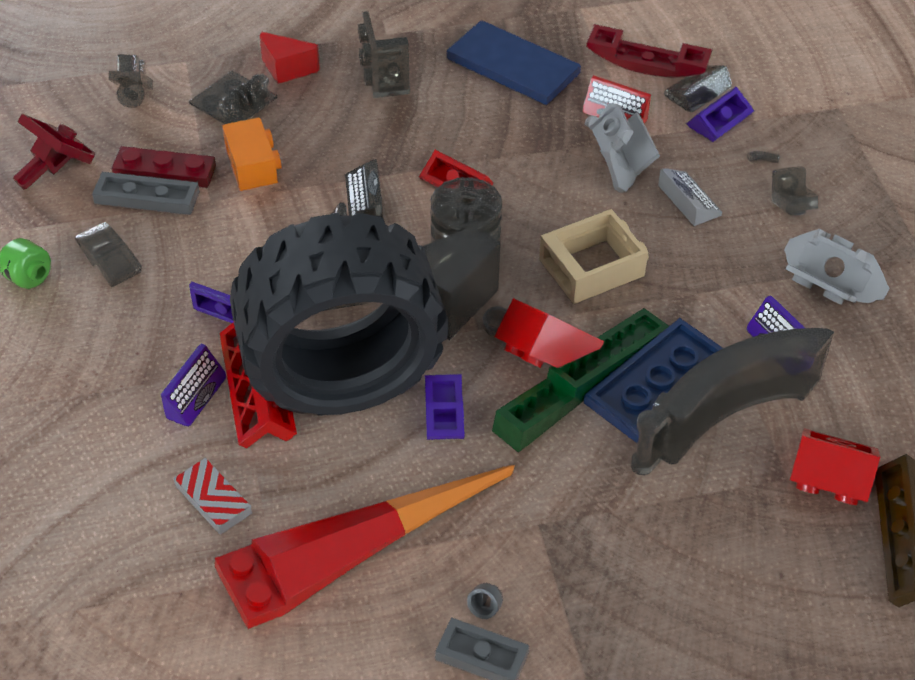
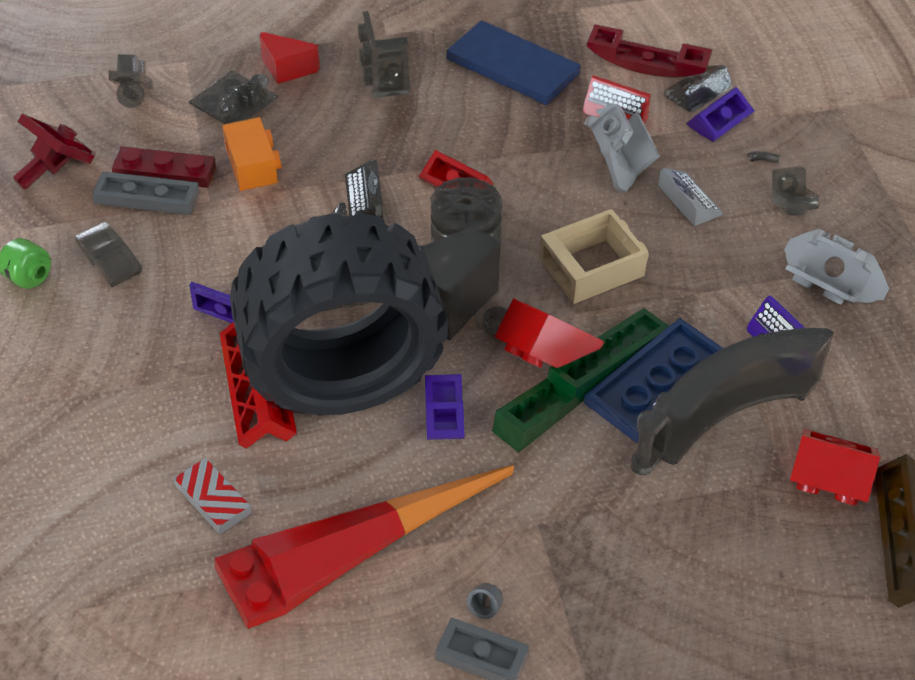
(192, 386): slope -> none

